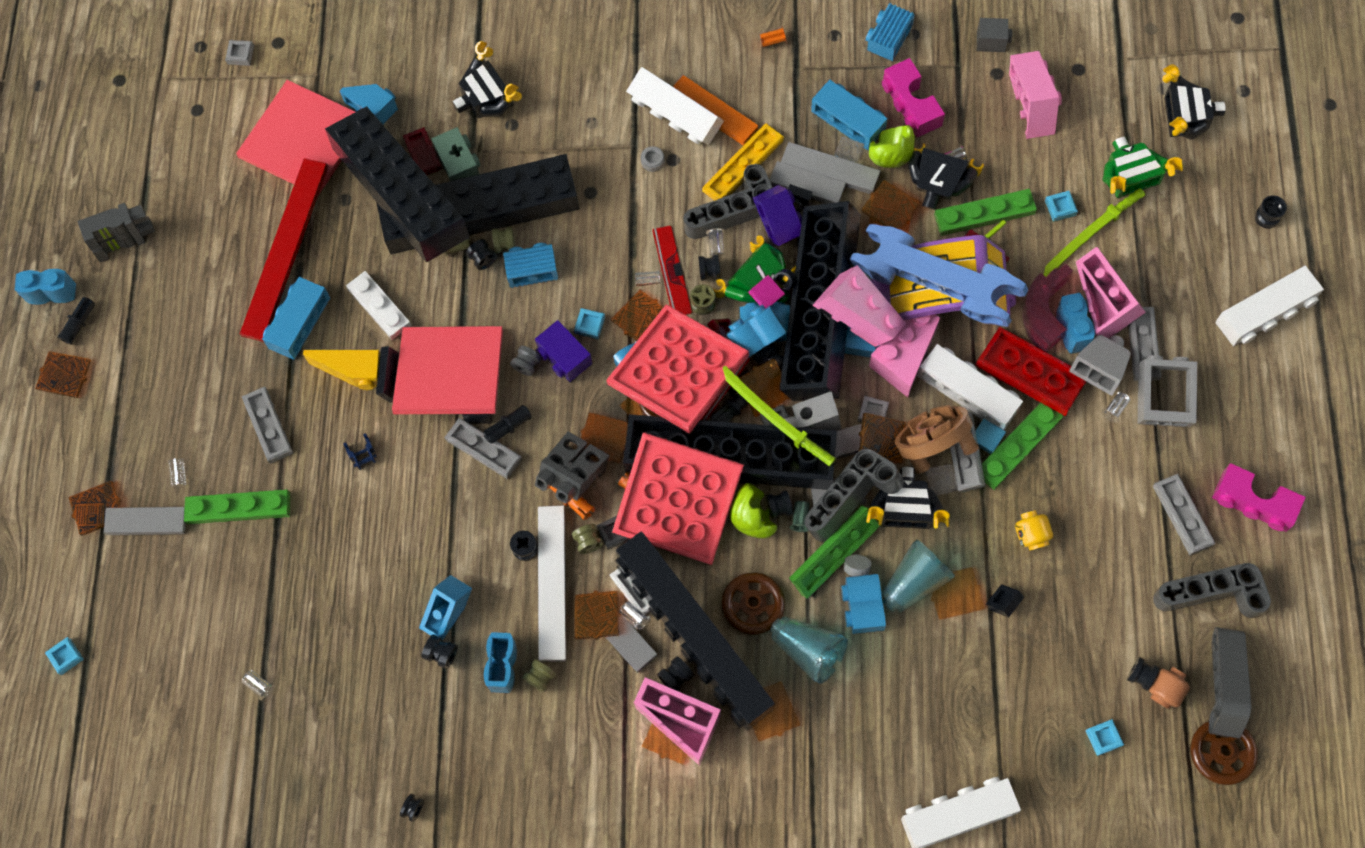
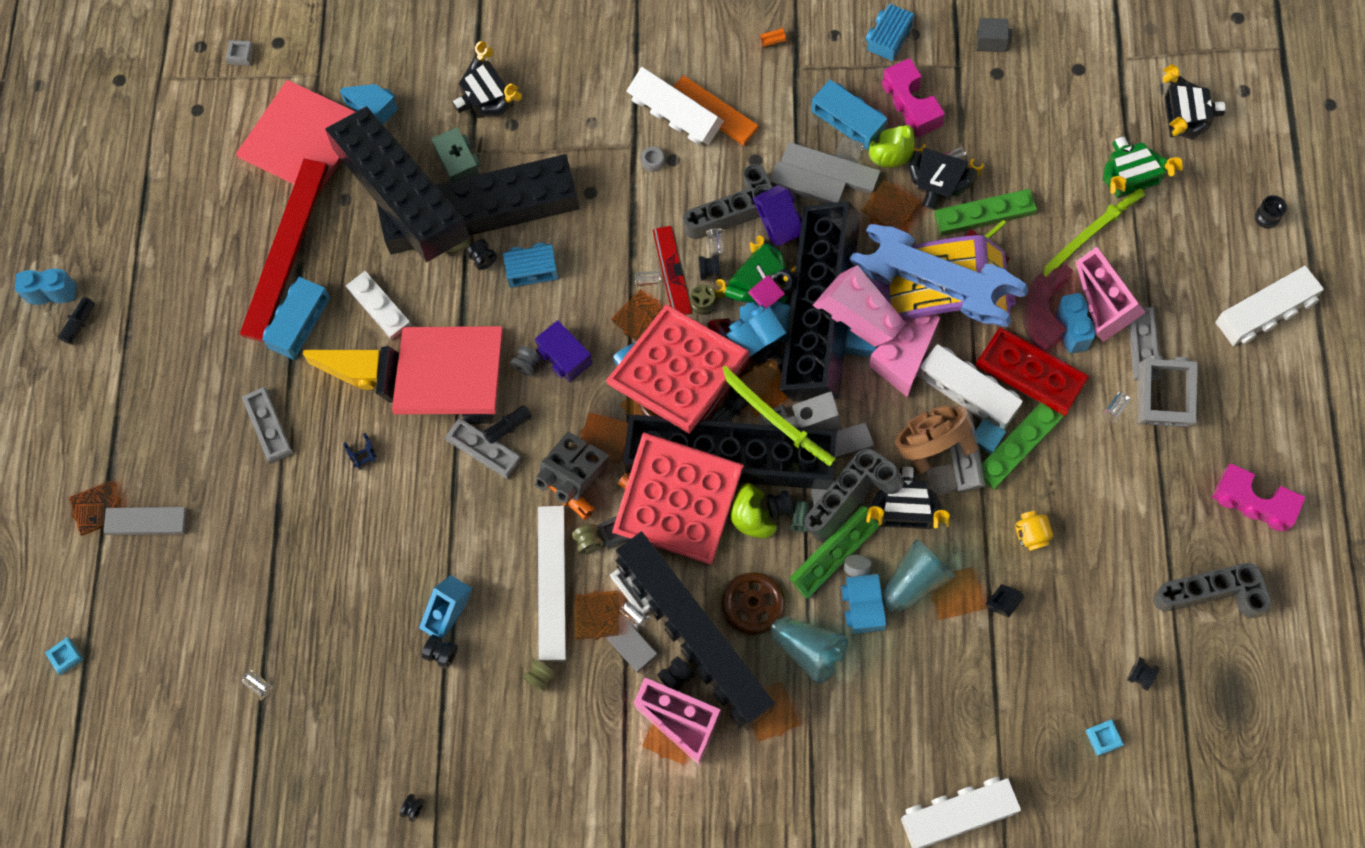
(63, 374): clear orange piece -> none
(115, 229): dark grey hips -> none
(177, 473): clear piece -> none
(237, 506): bright green plate -> none
(422, 151): dark red tile -> none
(502, 654): dark azure brick -> none
(503, 239): olive wheel -> none
(527, 550): black wheel -> none
(589, 323): medium azure tile -> none
(754, 151): yellow tile -> none
(802, 197): black plate -> none
(873, 406): light grey tile -> none
(879, 435): clear orange piece -> none
(1037, 93): bright pink wedge -> none
(1061, 206): medium azure tile -> none
(1102, 363): light grey torso -> none
(1169, 688): nougat head -> none
(1183, 514): light grey tile -> none
(1228, 775): reddish brown plate -> none
(1231, 683): dark grey beam -> none

